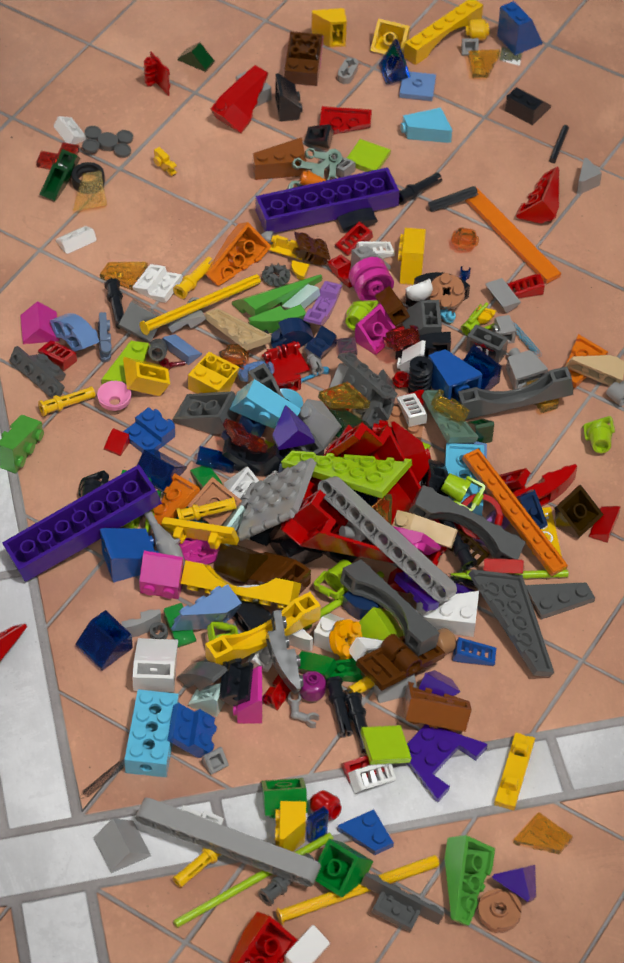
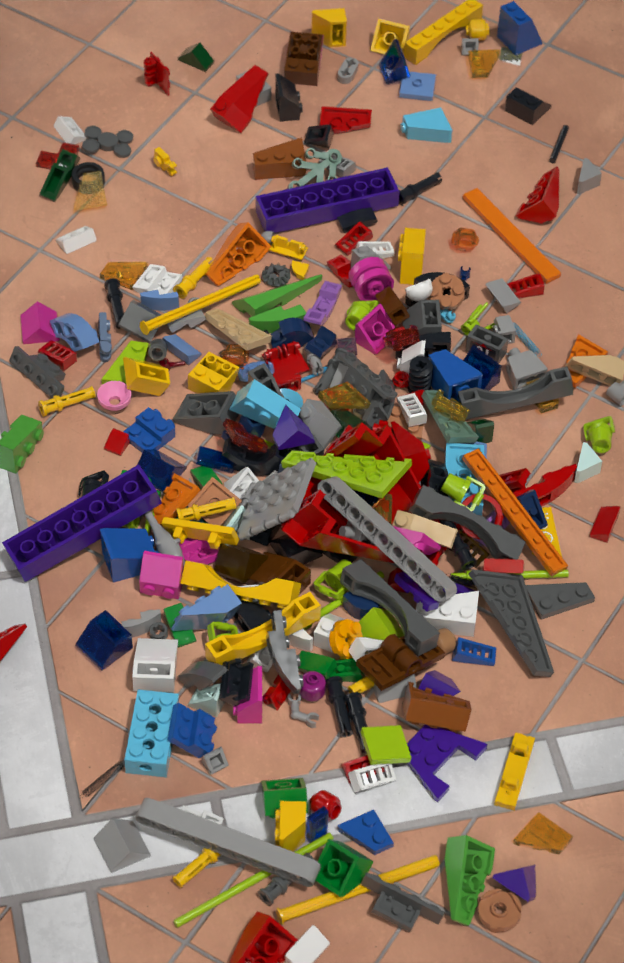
(160, 302): none -> medium blue slope
(303, 297): light aqua slope -> none
(309, 245): reddish brown hinge -> none
(310, 178): orange cone -> none
(328, 375): none -> dark grey pin
(368, 155): lime tile -> none
(452, 198): black axle -> none
(486, 316): yellow tile -> none
(577, 512): dark brown slope -> none
(588, 464): none -> light aqua slope

